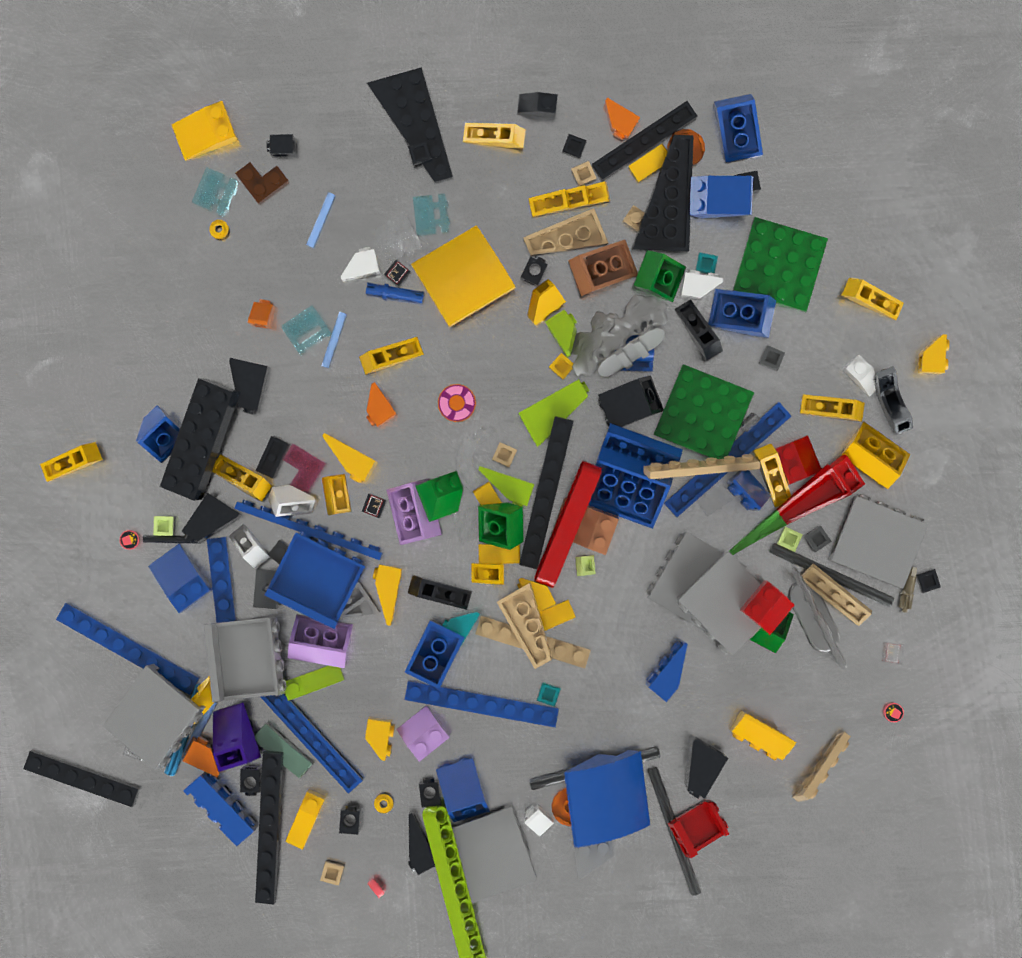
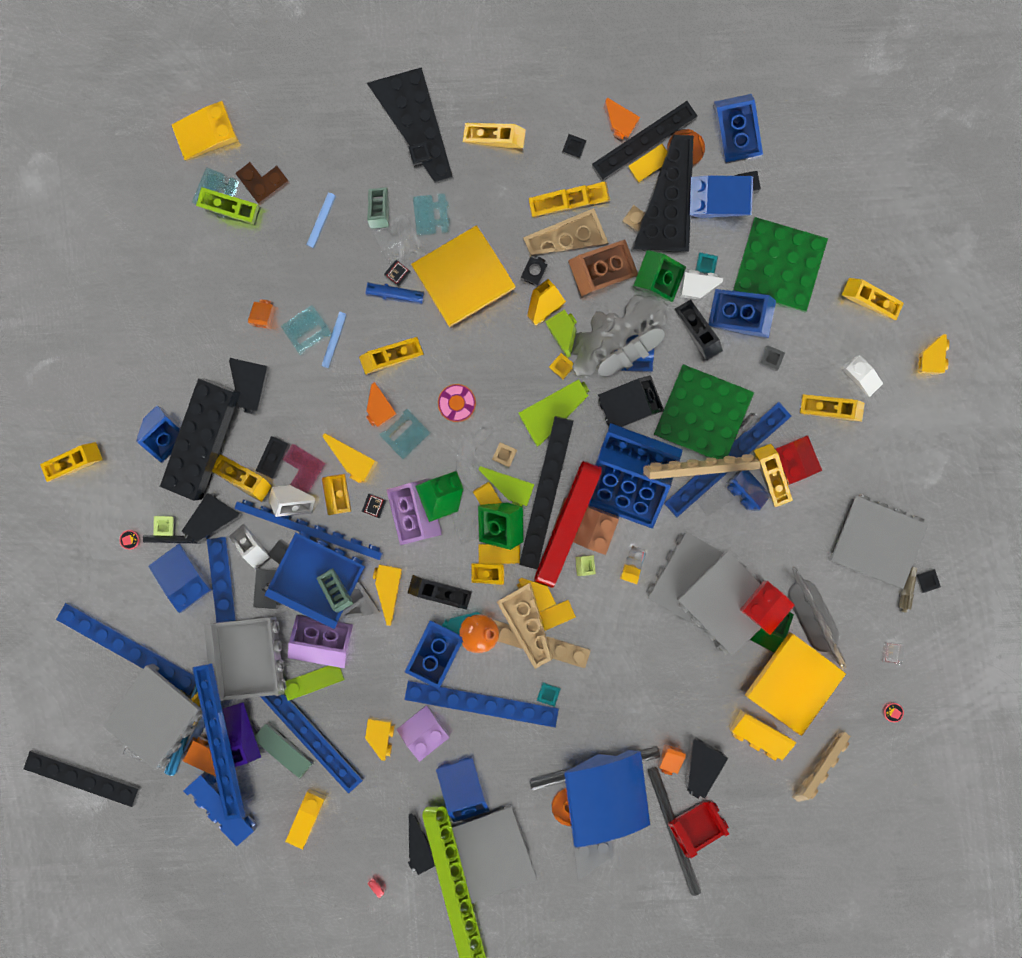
(218, 741): none -> blue plate
(219, 235): yellow plate -> none
(228, 205): none -> lime slope
(256, 773): black brick -> none
(269, 827): black plate -> none
(281, 145): black brick -> none
(332, 873): tan plate -> none
(337, 607): none -> sand green slope
(347, 828): black brick -> none
(361, 265): white slope -> none
(378, 219): none -> sand green slope
(388, 799): yellow plate -> none
(409, 438): none -> clear light blue plate
(434, 800): black brick -> none
(479, 633): none -> orange cylinder
(537, 819): white slope -> none
(538, 104): black slope -> none
(583, 173): tan plate -> none
(633, 564): none -> leg
(667, 677): blue slope -> none
(671, 759): none -> orange slope
(789, 539): yellowish green plate -> none
(795, 684): none -> yellow slope
(817, 538): dark grey plate -> none
(826, 487): red plate -> none
(836, 595): tan plate -> none
(838, 577): dark grey axle -> none
(876, 455): yellow slope -> none
(891, 401): black arch -> none

